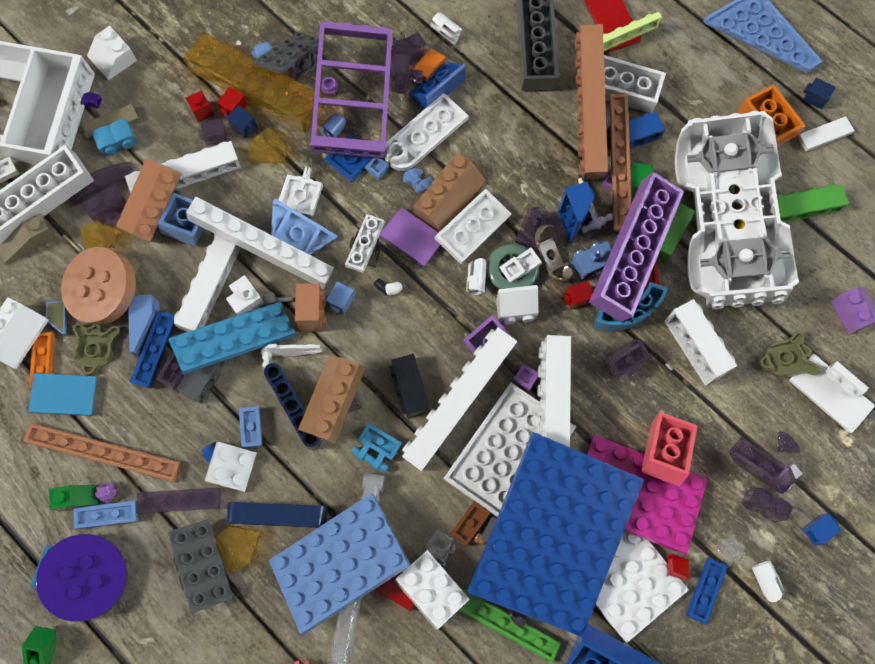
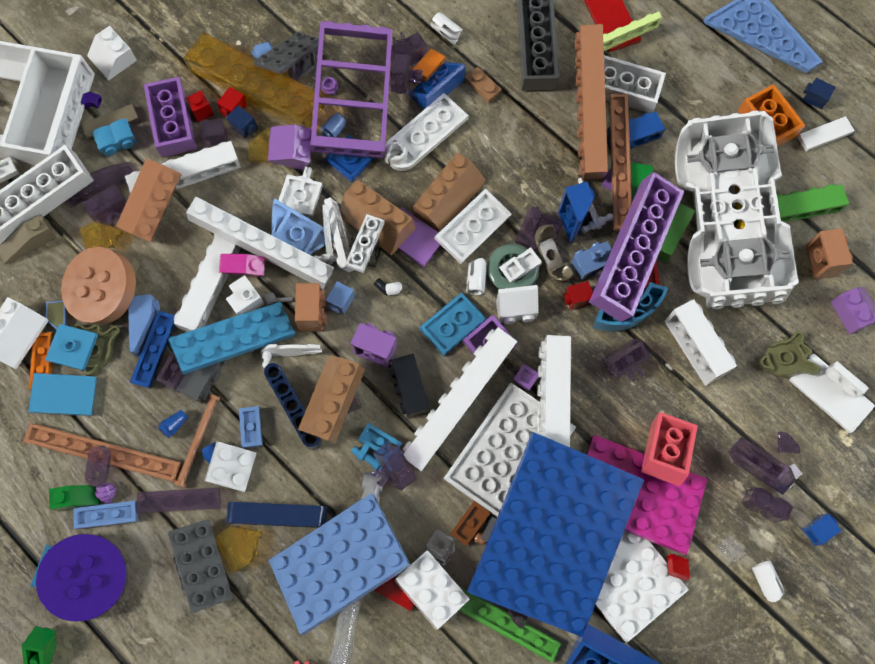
(71, 347): none -> dark azure plate
(97, 464): none -> clear purple plate
(170, 117): none -> medium lavender brick
(172, 424): none -> blue cone
(175, 221): medium blue brick -> none
(213, 399): none -> nougat bar
(242, 265): none -> dark pink slope
(290, 146): none -> medium lavender slope
(329, 257): none -> white piece
(337, 229): none -> white plate
(361, 201): none -> medium nougat slope
(374, 344): none -> medium lavender brick
(377, 167): medium blue tile -> none
(394, 467): none -> clear purple brick
(413, 177): medium blue piece -> none
(452, 324): none -> dark azure tile
(483, 85): none -> medium nougat plate
(706, 590): blue tile -> none
(829, 253): none -> nougat brick

